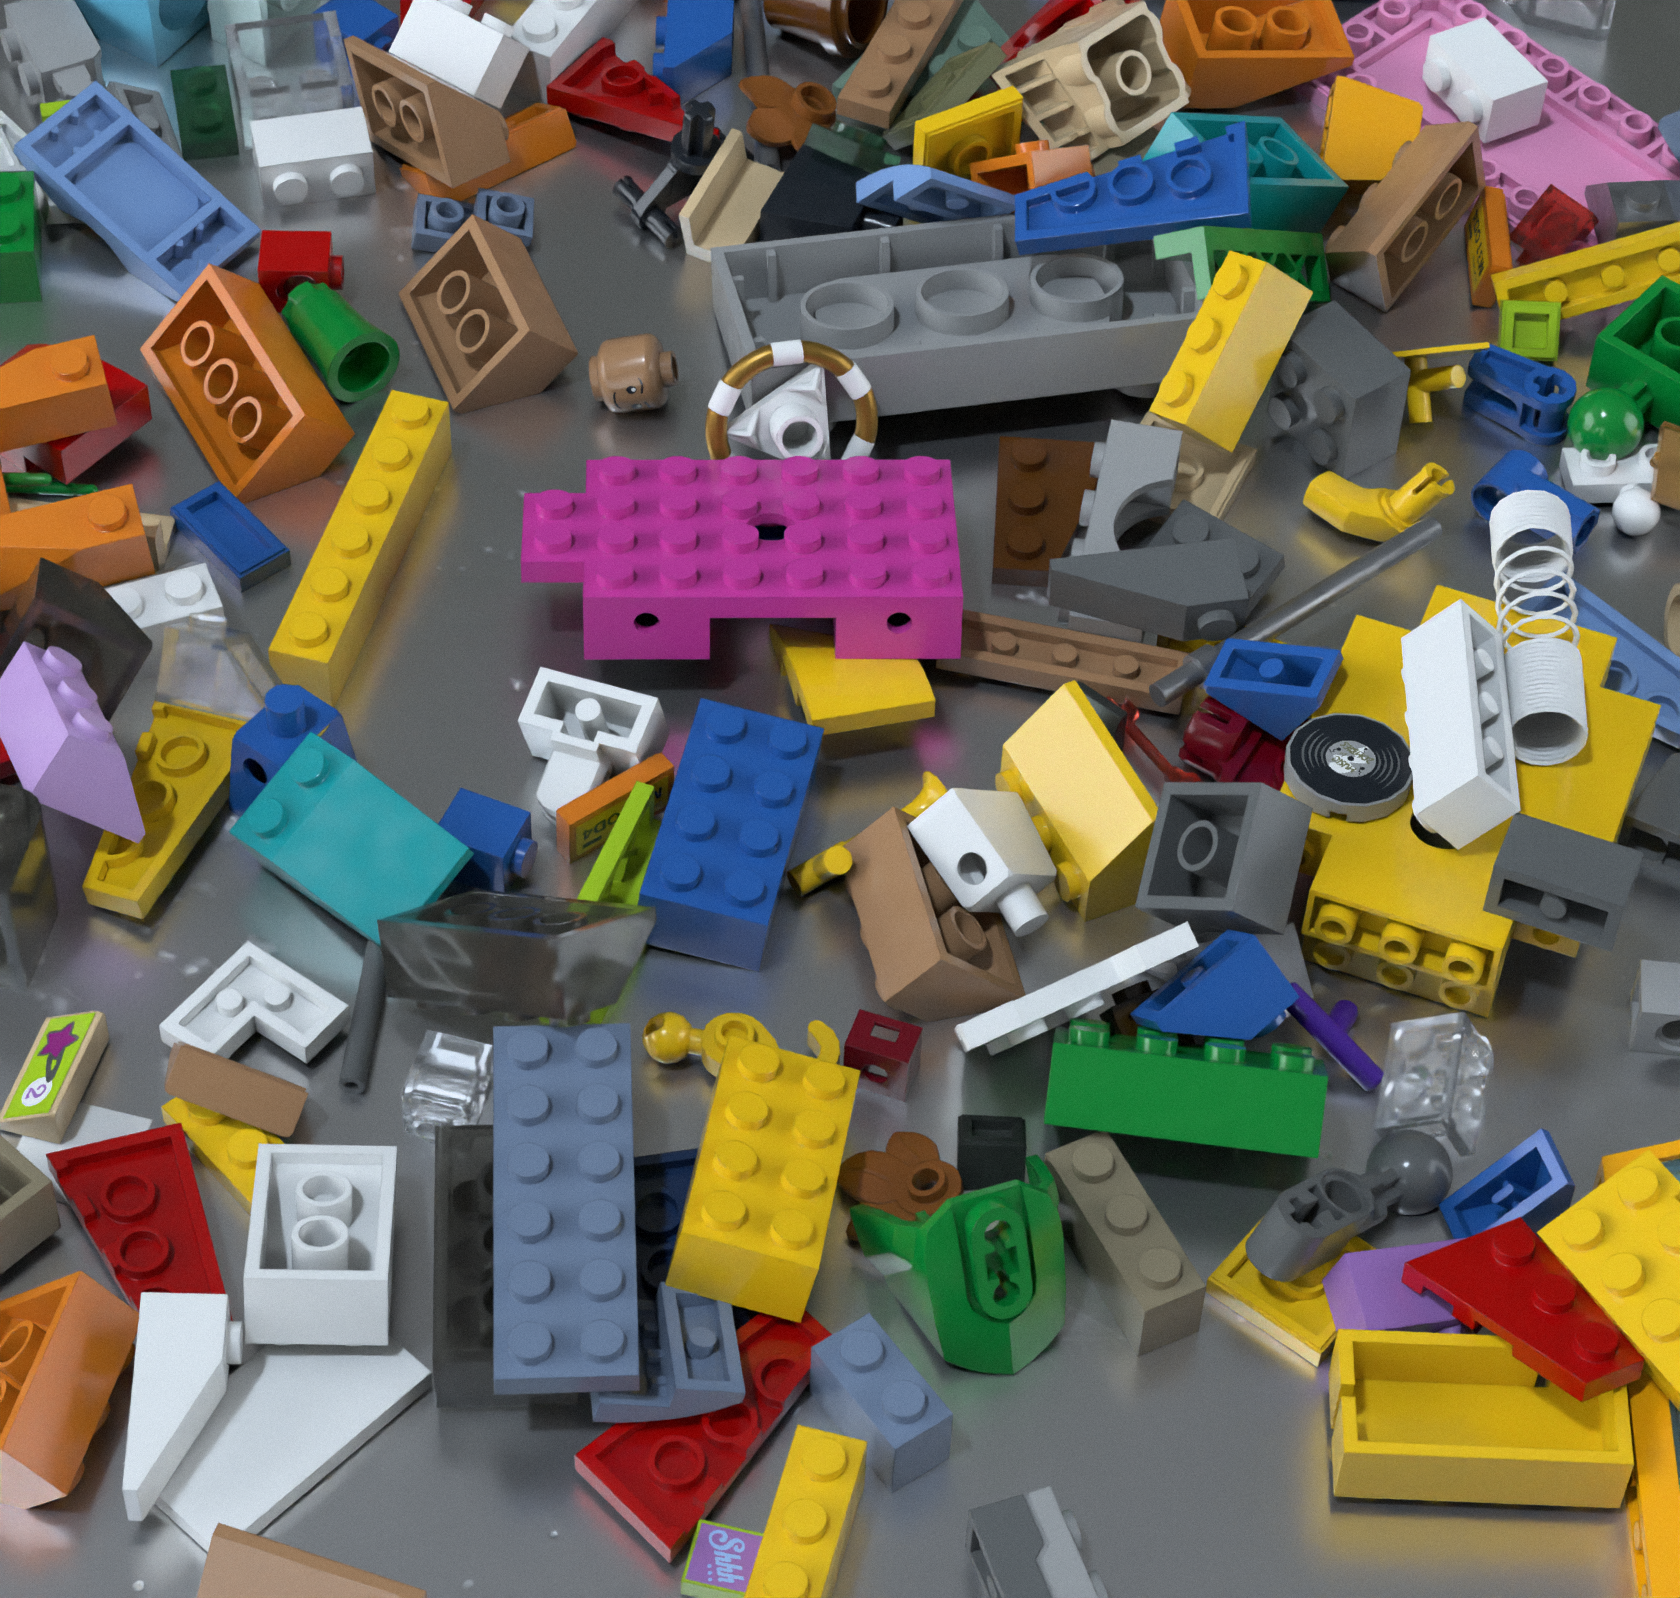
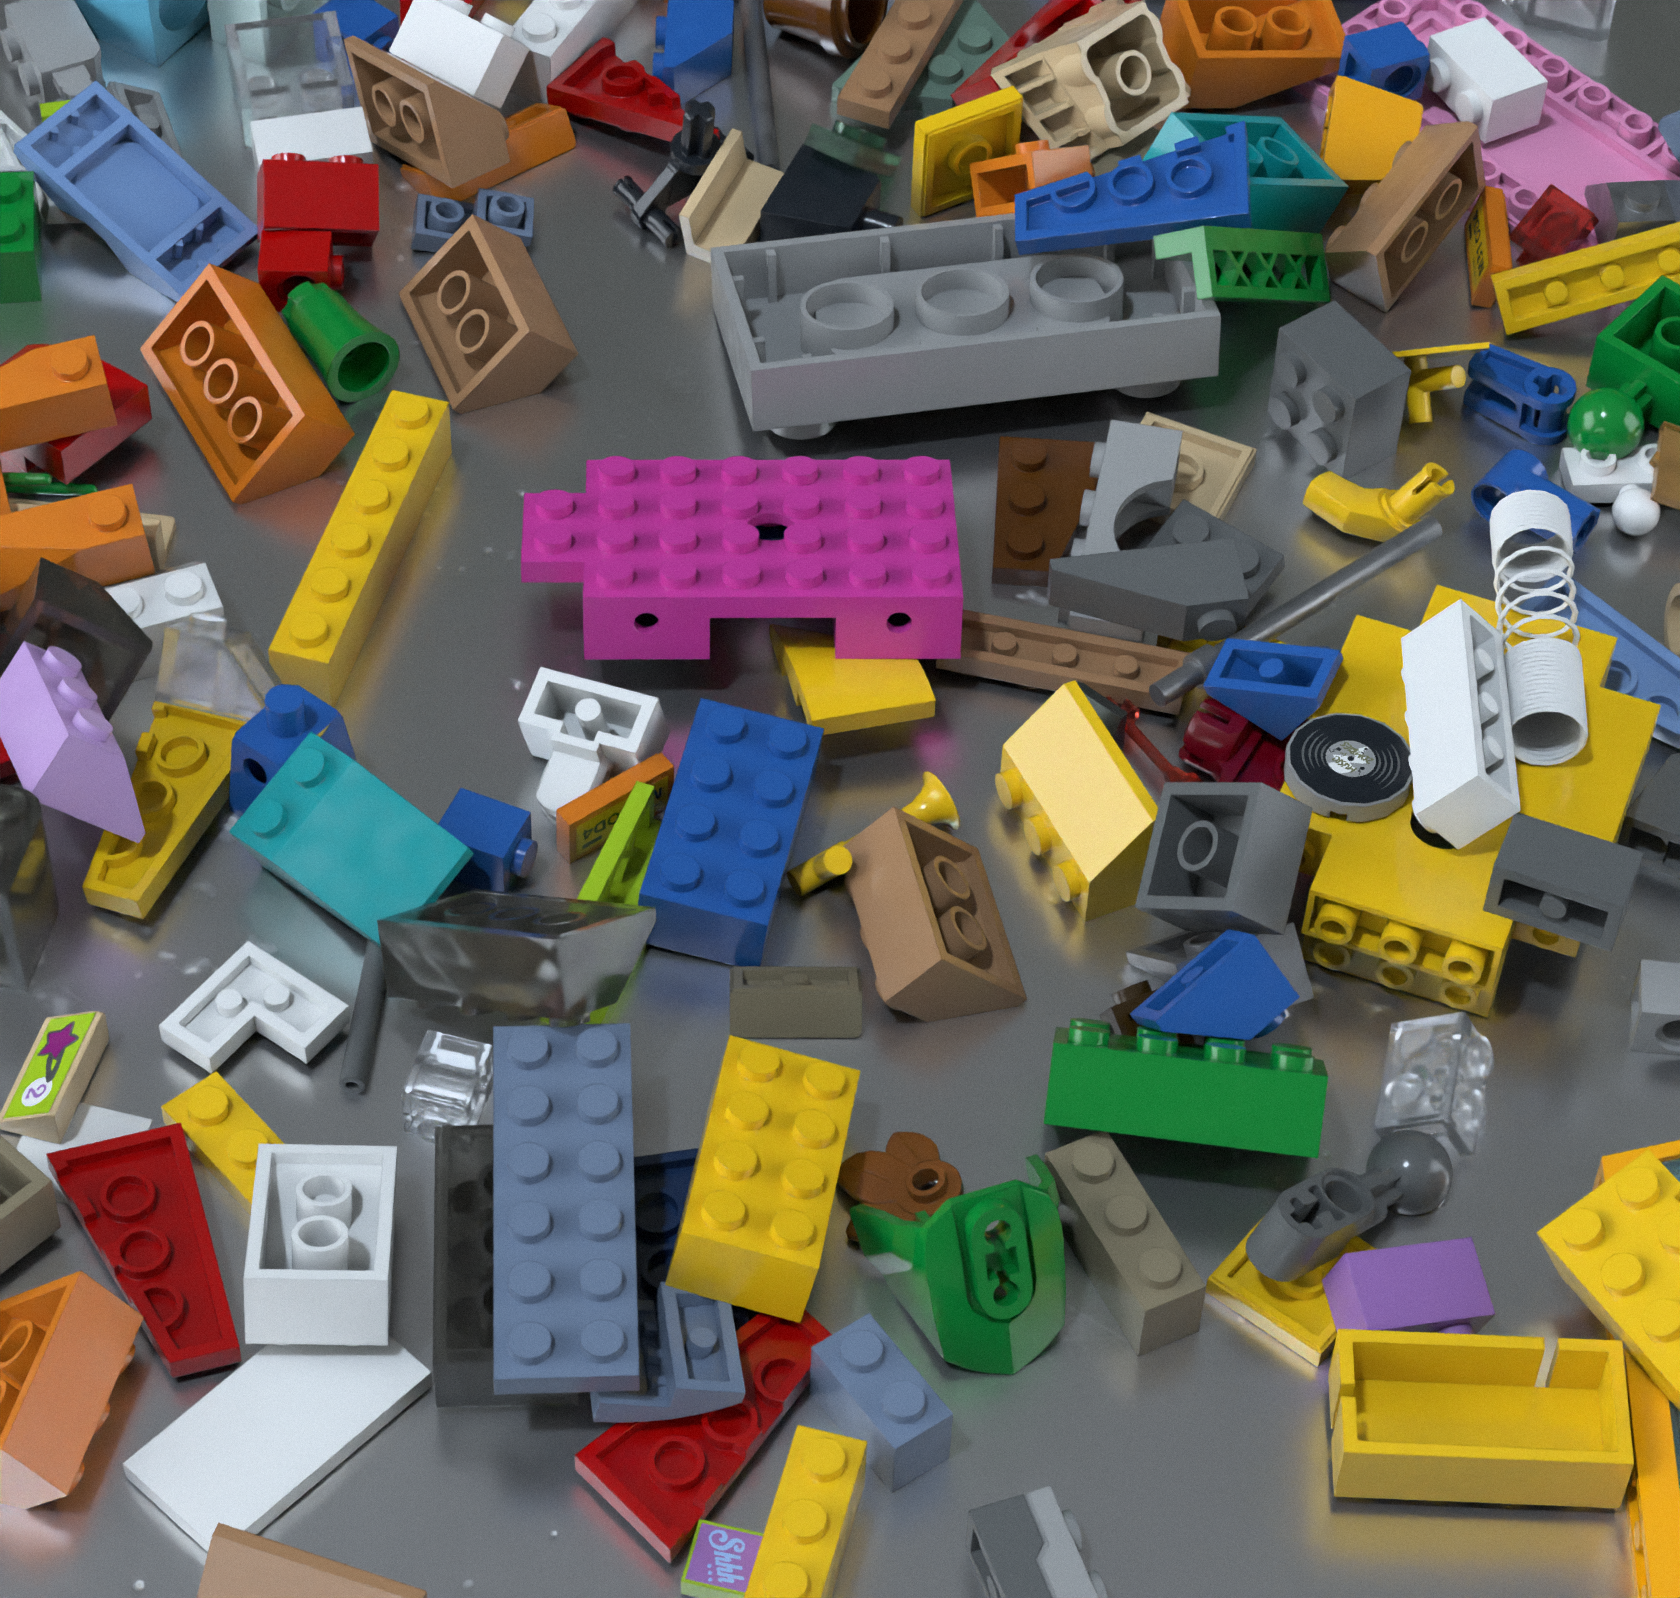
(176, 1386): white slope -> none
(204, 112): clear green plate -> none
(230, 536): blue tile -> none
(234, 1089): medium nougat slope -> none
(319, 197): none -> red brick
(633, 374): medium nougat head -> none
(671, 1038): yellow piece -> none
(786, 112): dark orange plate -> none
(795, 414): white piece -> none
(795, 1002): none -> dark tan slope
(897, 1059): dark red piece -> none
(930, 195): medium blue slope -> none
(946, 89): olive tile -> none
(988, 854): white torso -> none
(990, 1150): pearl dark grey slope -> none
(1070, 996): white wing -> none
(1230, 351): yellow brick -> none
(1332, 1034): dark purple piece -> none
(1386, 59): none -> blue brick
(1523, 1184): blue slope -> none
(1530, 328): lime tile -> none
(1532, 1302): red wing -> none

